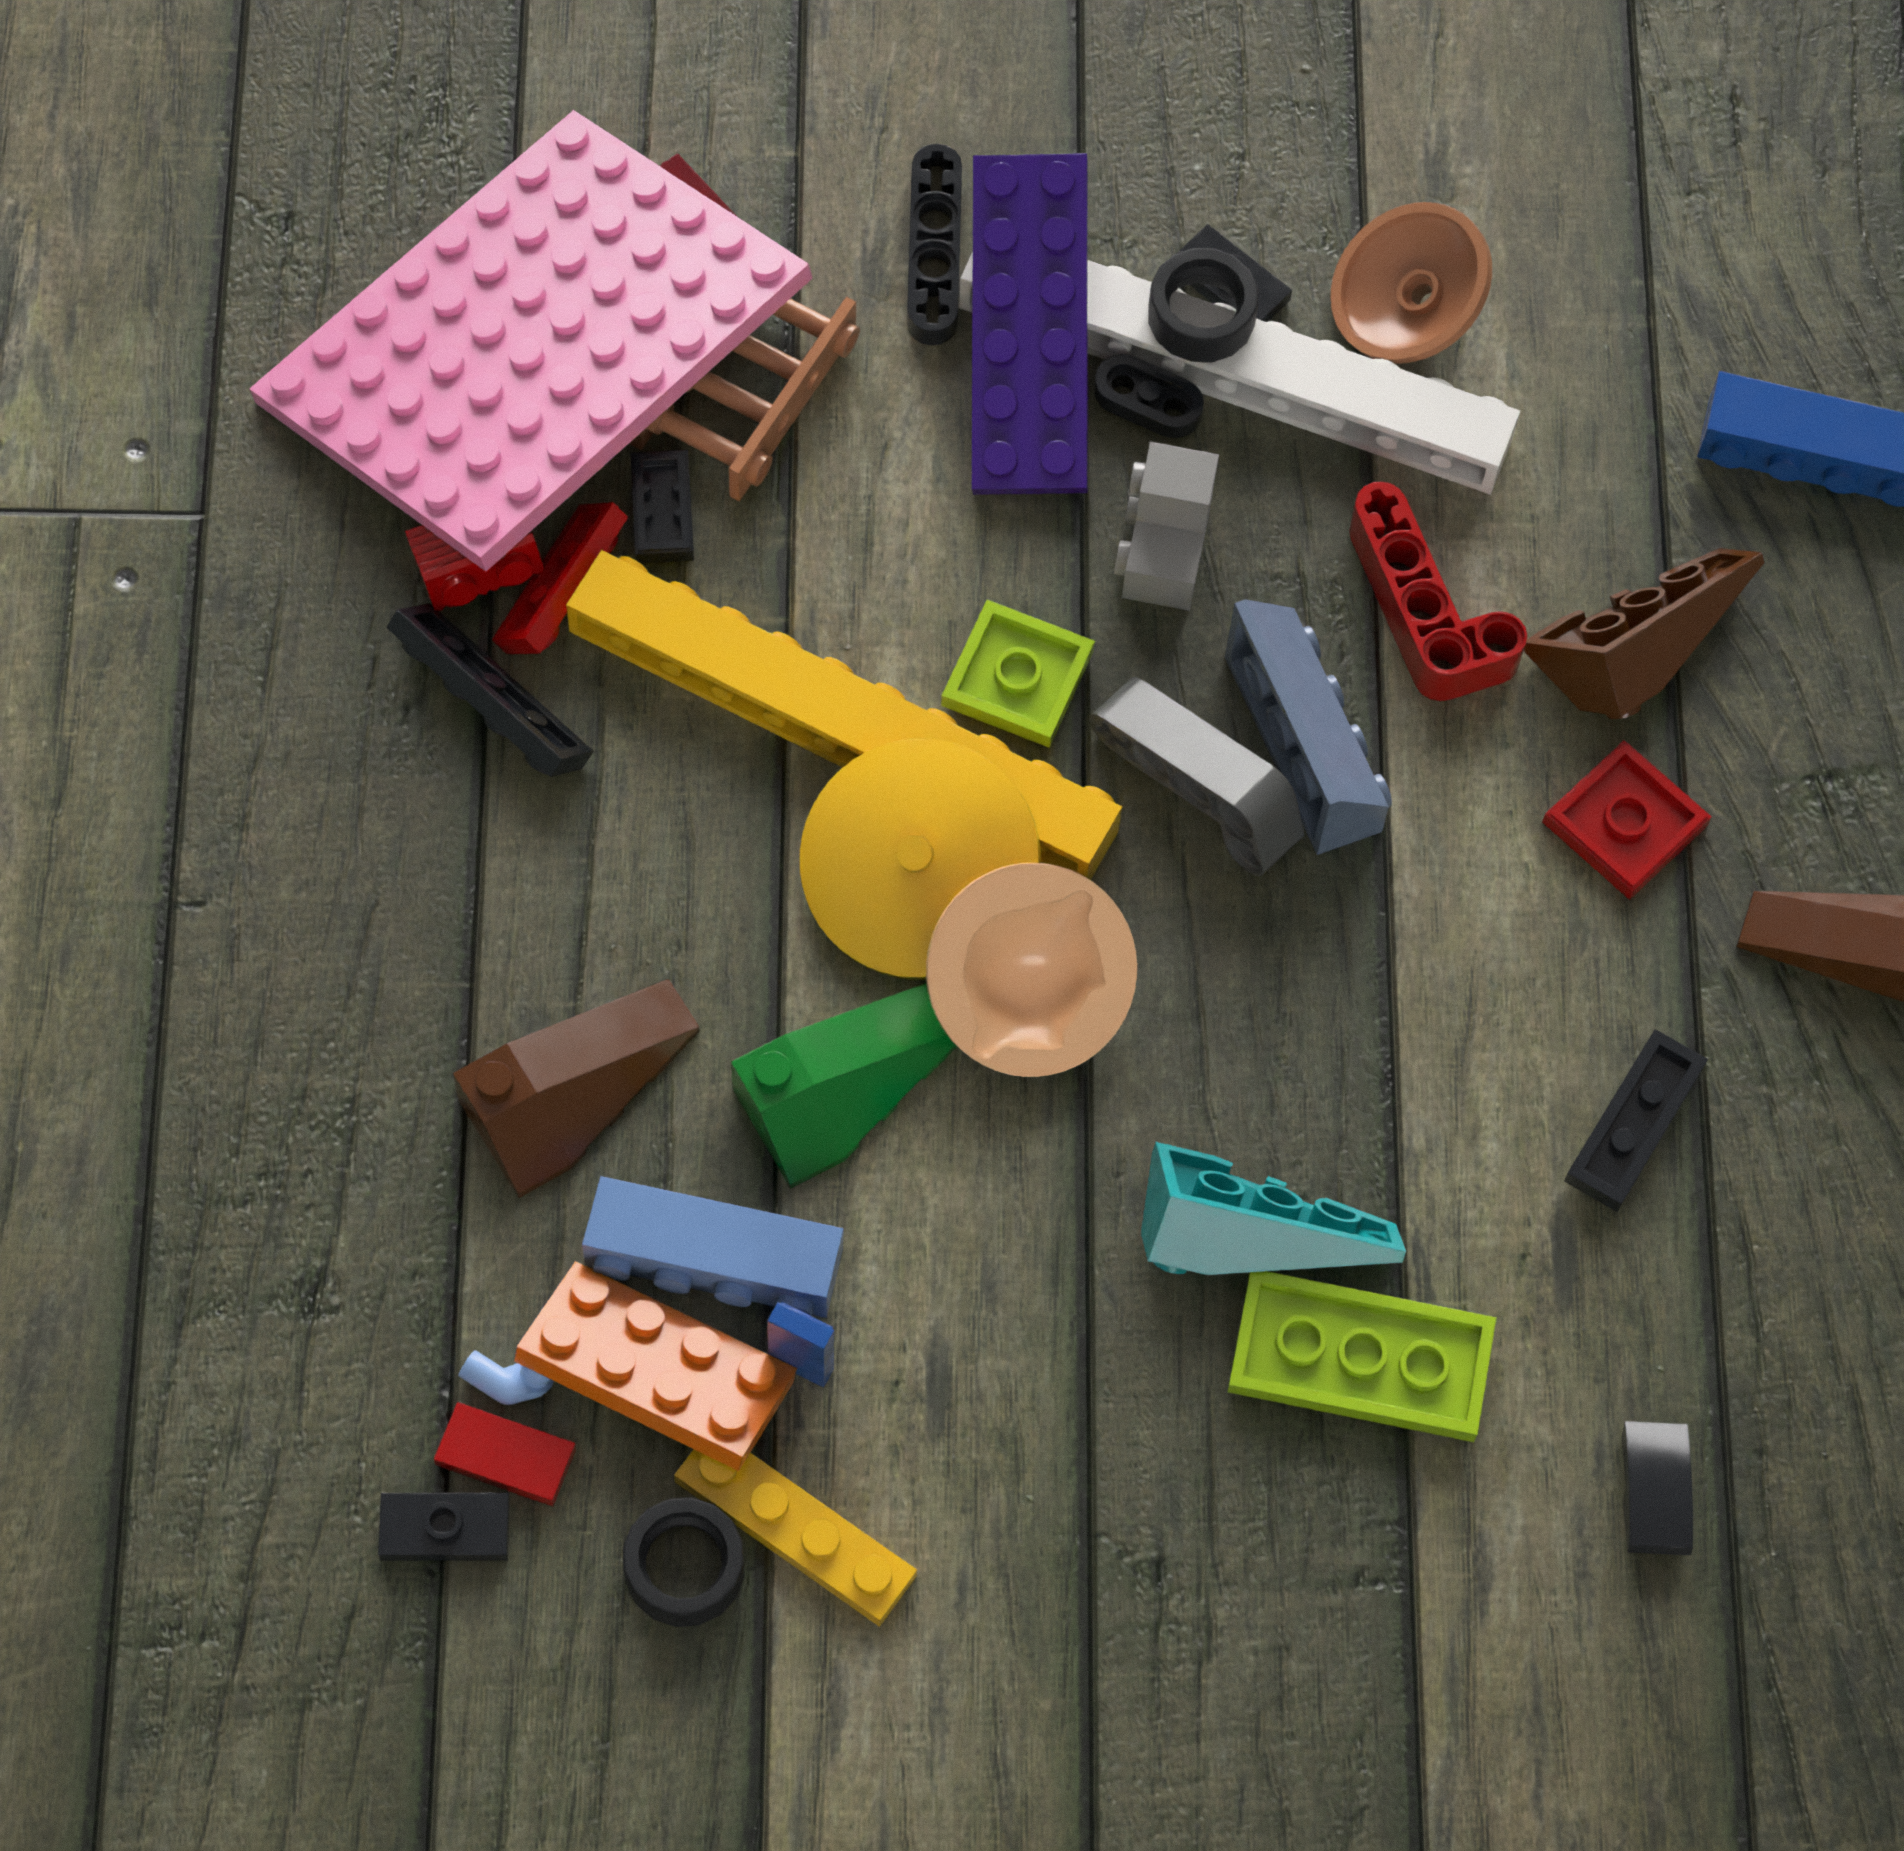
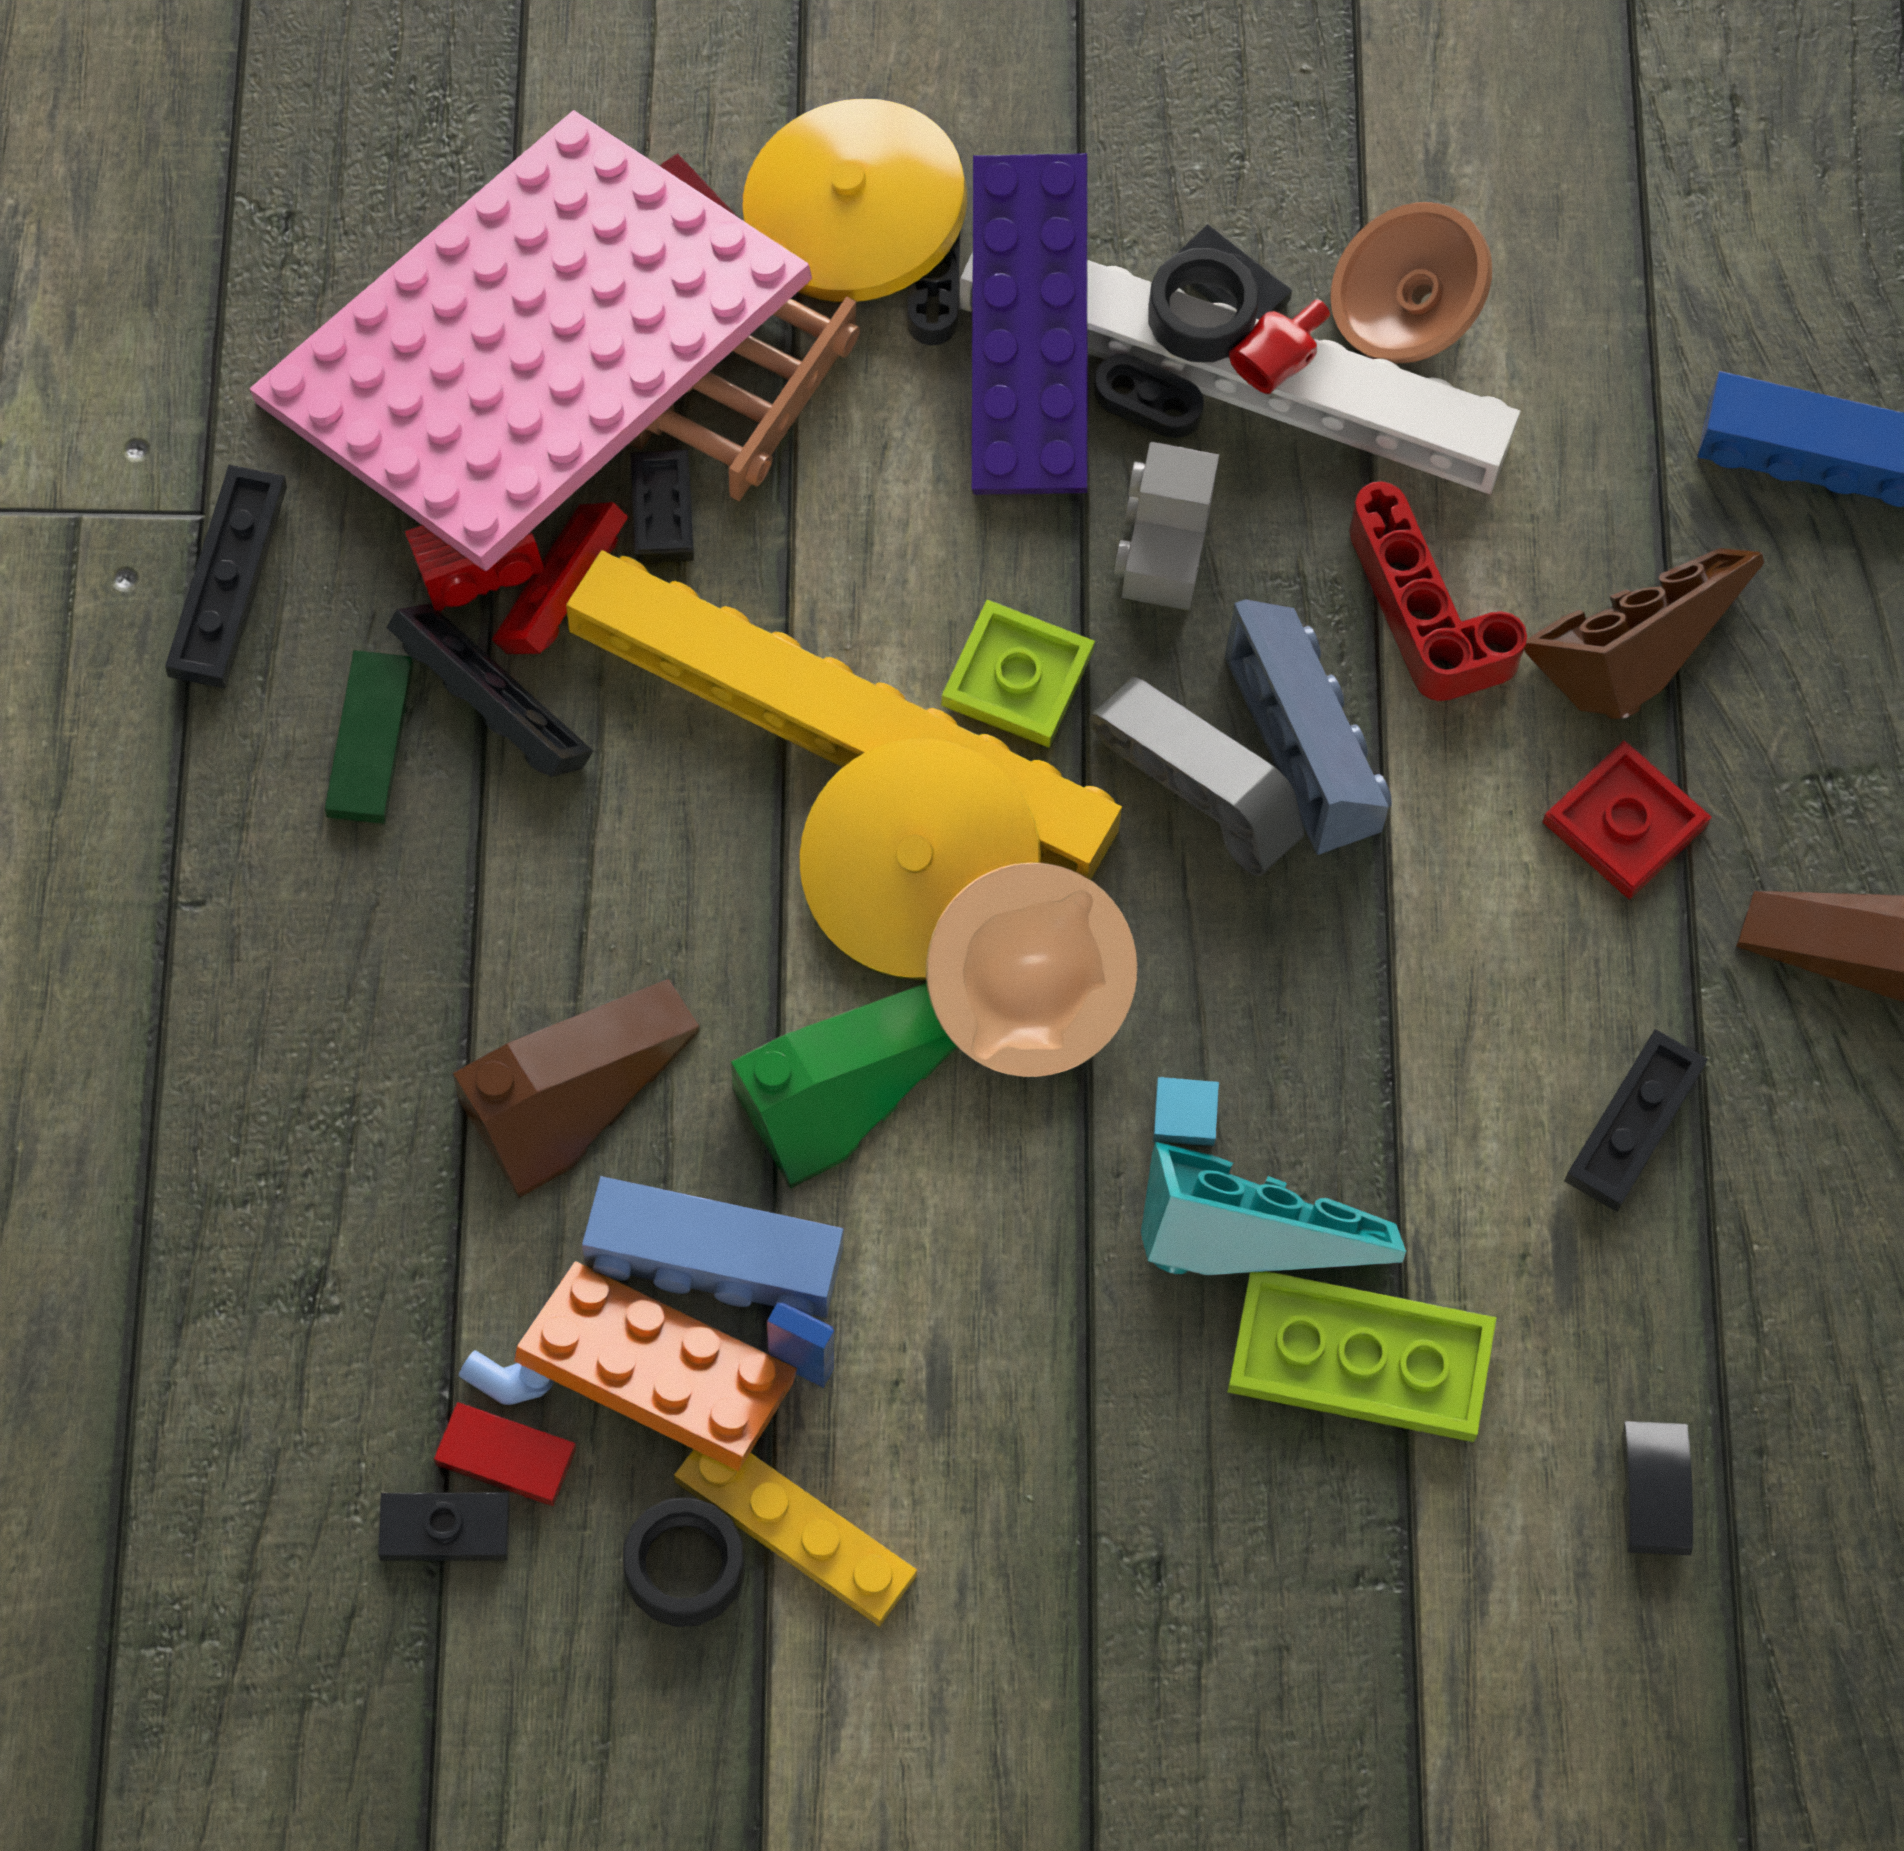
(226, 576): none -> black plate
(369, 737): none -> dark green tile
(859, 196): none -> yellow dish
(1185, 1111): none -> medium azure tile
(1278, 347): none -> red piece

